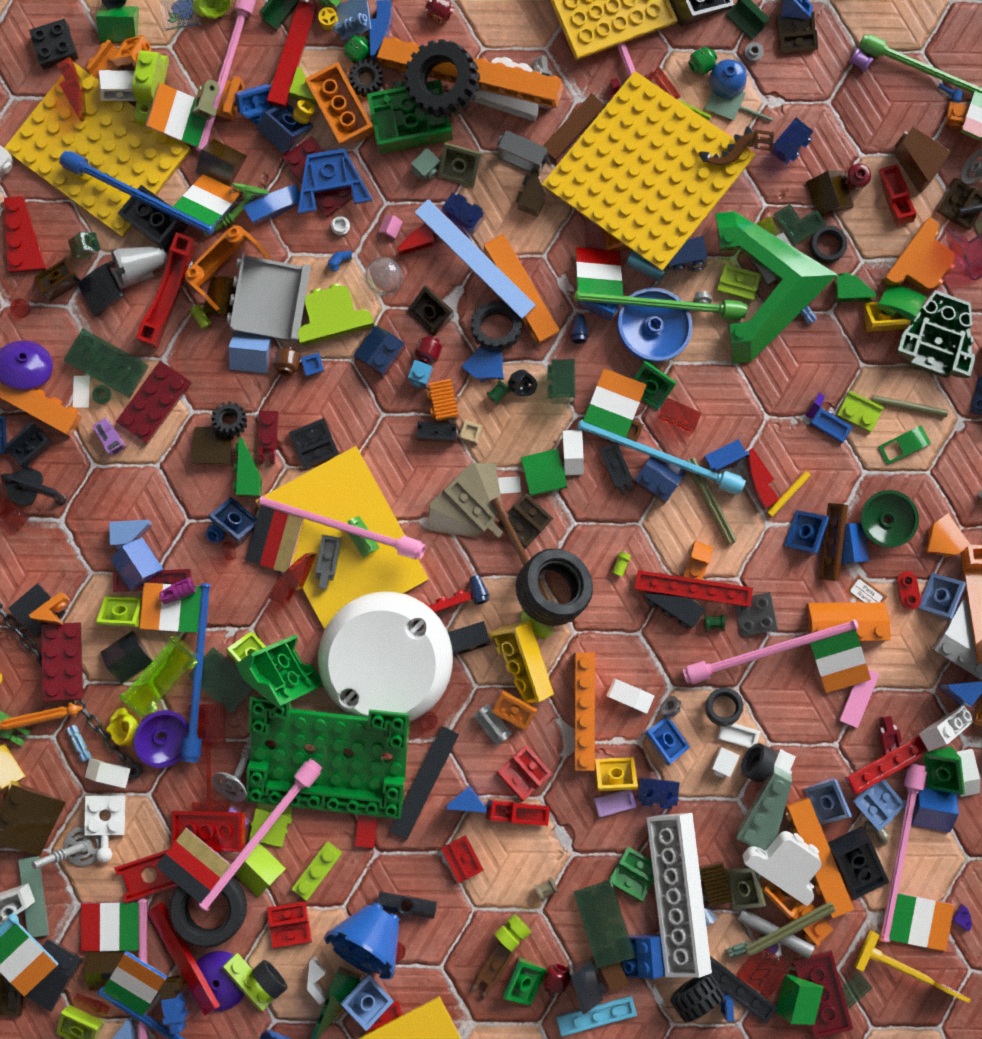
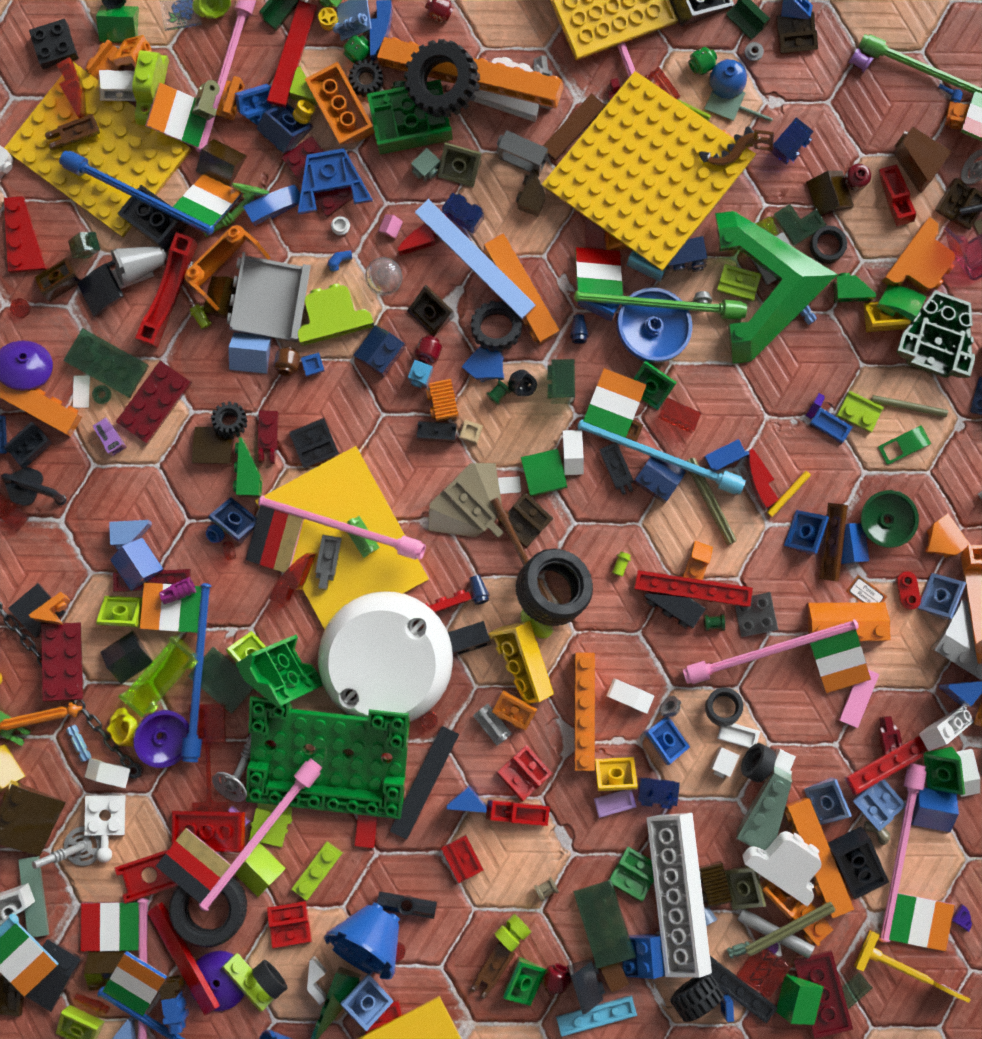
(73, 132): none -> reddish brown hinge

